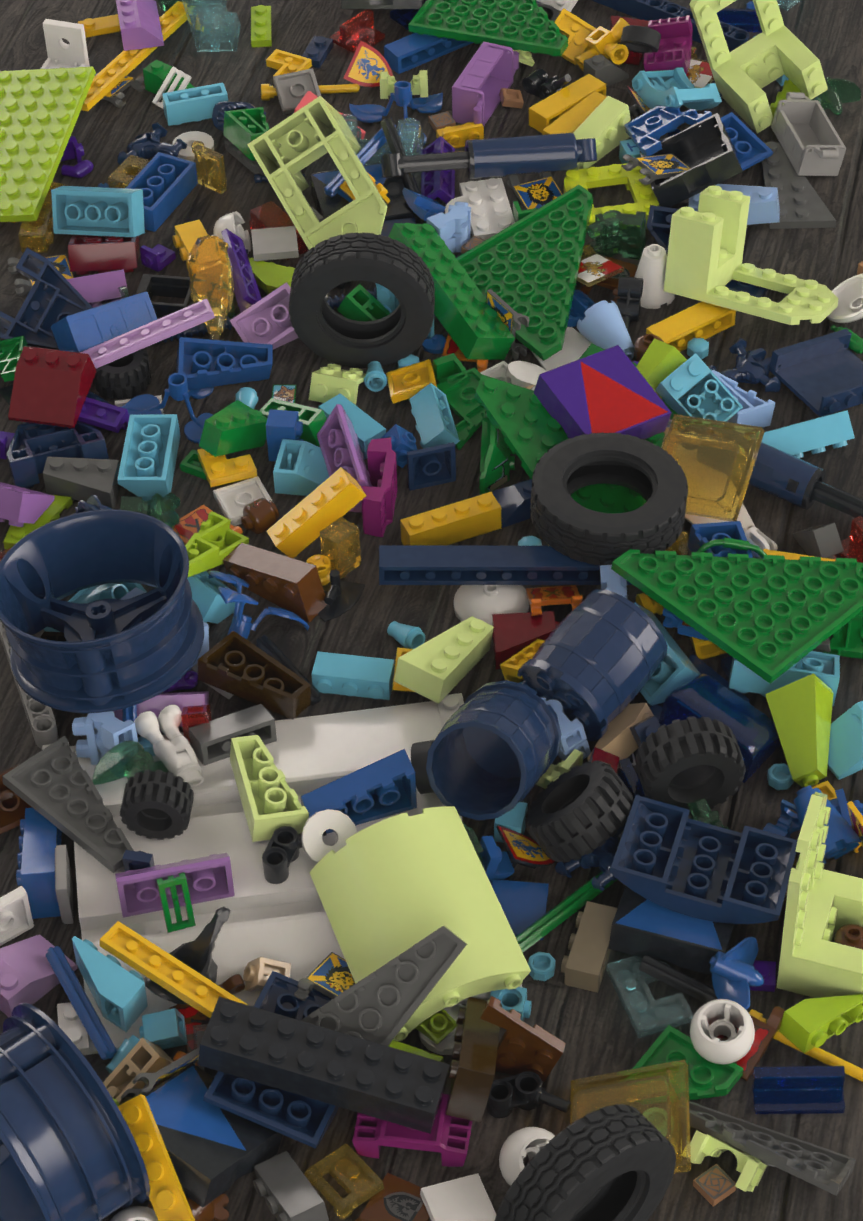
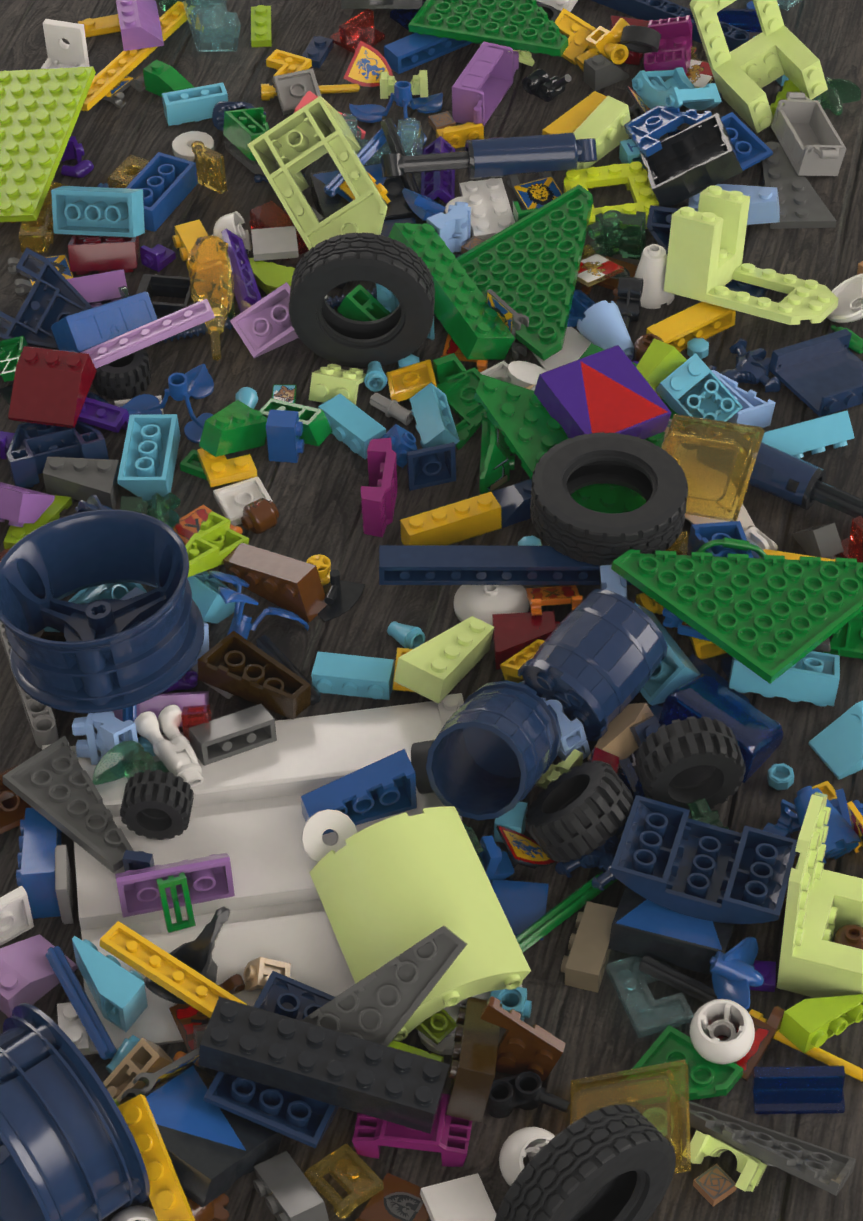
(149, 144): dark blue piece -> none
(164, 1028): medium azure brick -> none
(173, 71): white tile -> none
(222, 362): blue wedge -> none
(263, 790): yellowish green wedge -> none
(280, 852): black beam -> none
(299, 468): medium azure slope -> none
(316, 512): yellow brick -> none
(329, 978): flag -> none
(341, 448): medium lavender slope -> none
(341, 545): clear yellow brick -> none
(391, 408): none -> light grey axle
(435, 344): blue piece -> none
(511, 98): medium nougat tile -> none
(542, 966): medium azure tile -> none
(559, 103): yellow brick -> none
(656, 166): flag -> none
(803, 725): lime slope -> none

